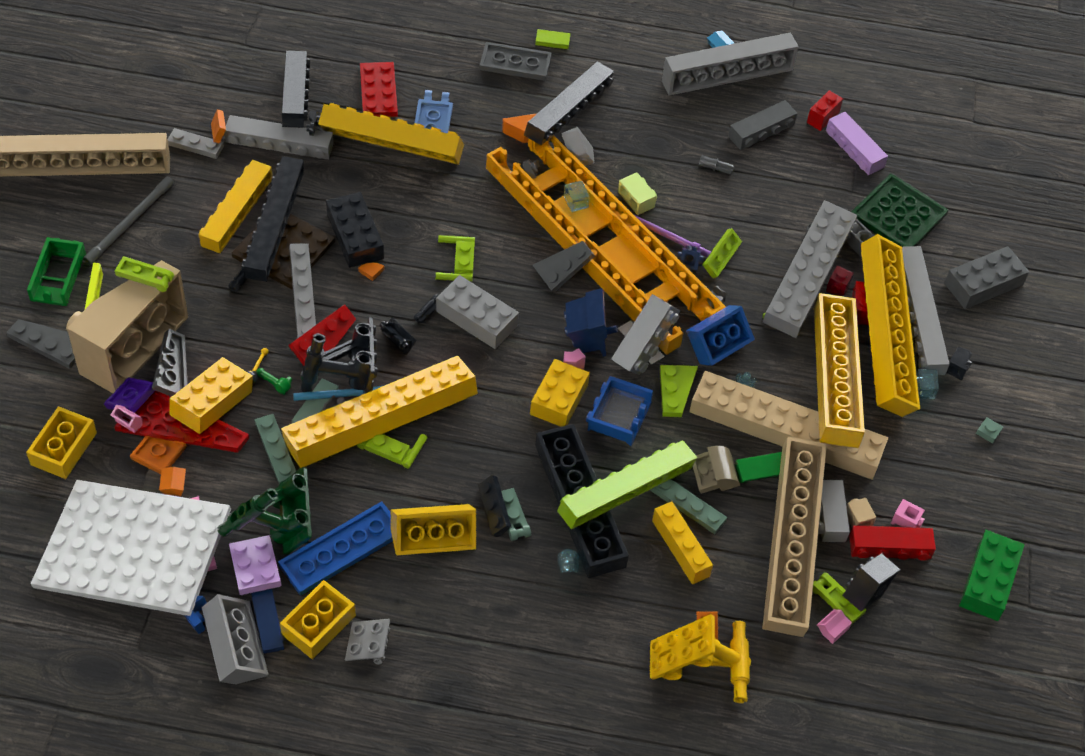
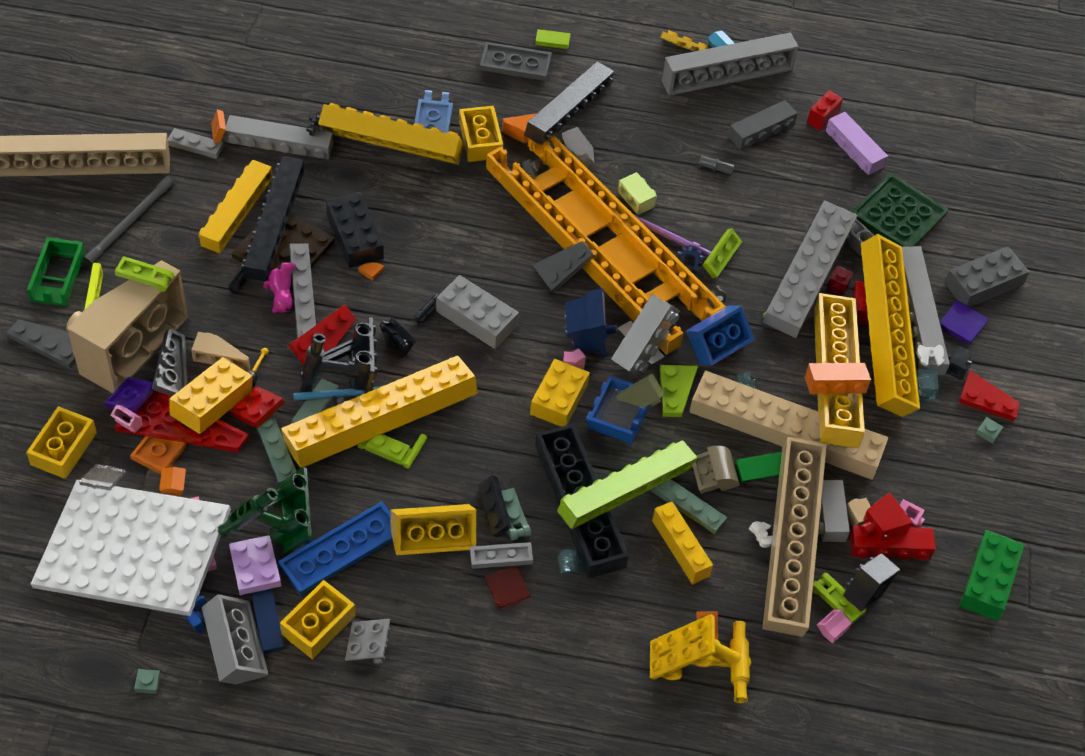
(102, 477): none -> clear piece
(147, 681): none -> sand green plate
(211, 348): none -> tan slope
(257, 407): none -> red plate
(279, 284): none -> dark pink animal
(281, 385): green piece -> none
(296, 89): brick -> none
(379, 88): red plate -> none
(463, 259): lime plate -> none
(479, 132): none -> yellow brick
(501, 555): none -> light grey plate
(507, 586): none -> clear red piece
(576, 196): clear light blue panel -> none
(642, 393): none -> olive slope
(683, 42): none -> yellow wing
(760, 531): none -> white piece
(837, 378): none -> orange brick
(886, 519): none -> red torso
(926, 353): none -> white piece
(963, 322): none -> dark purple tile
(988, 398): none -> red wing

